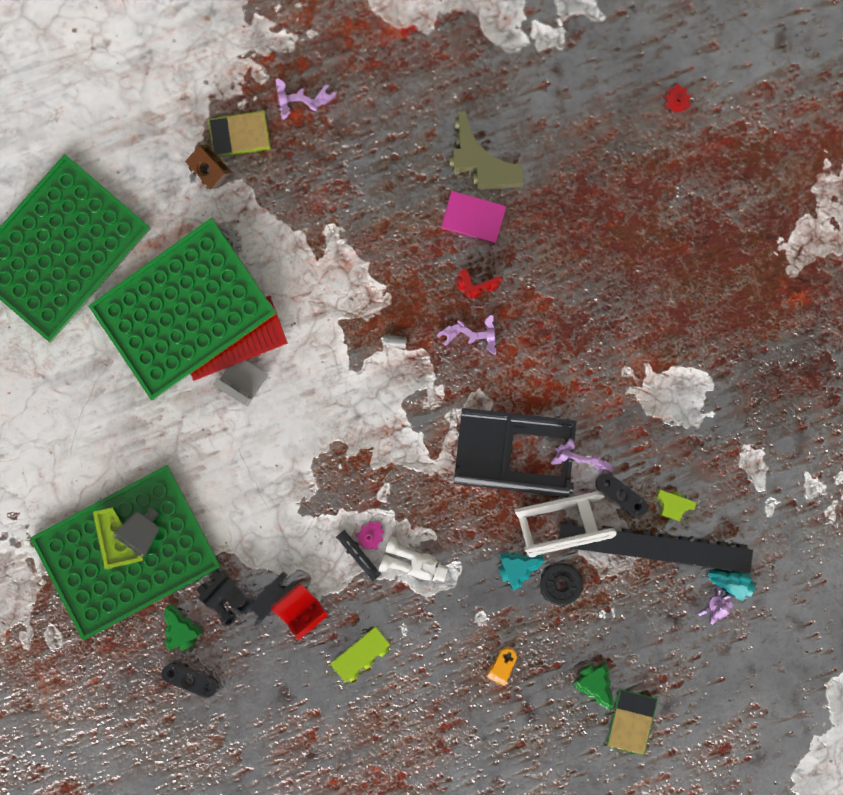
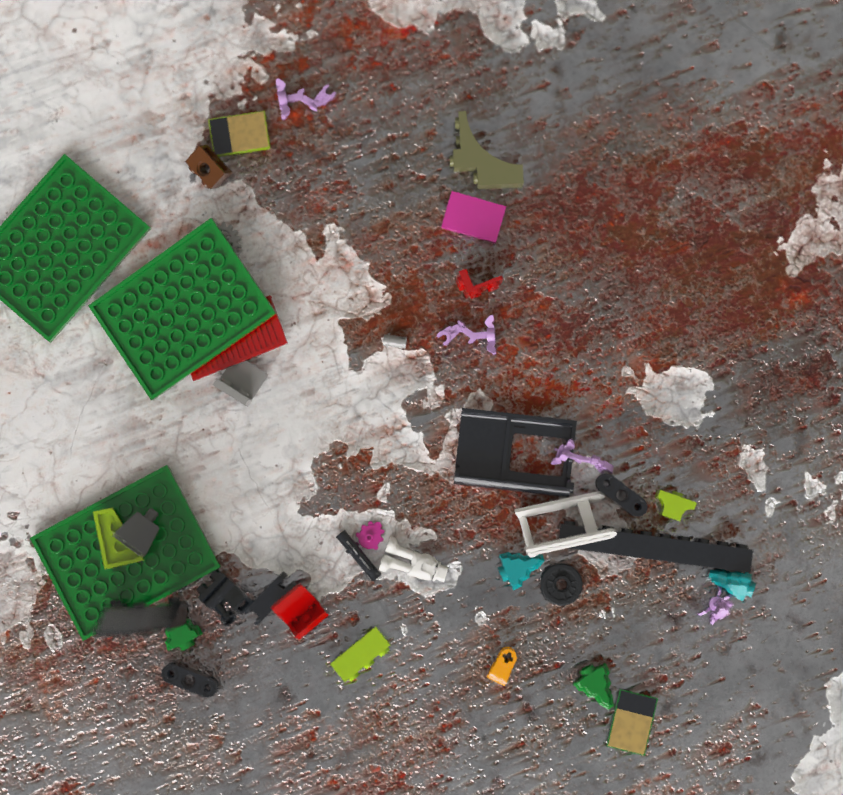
(121, 620): none -> black wedge
(678, 99): red piece -> none

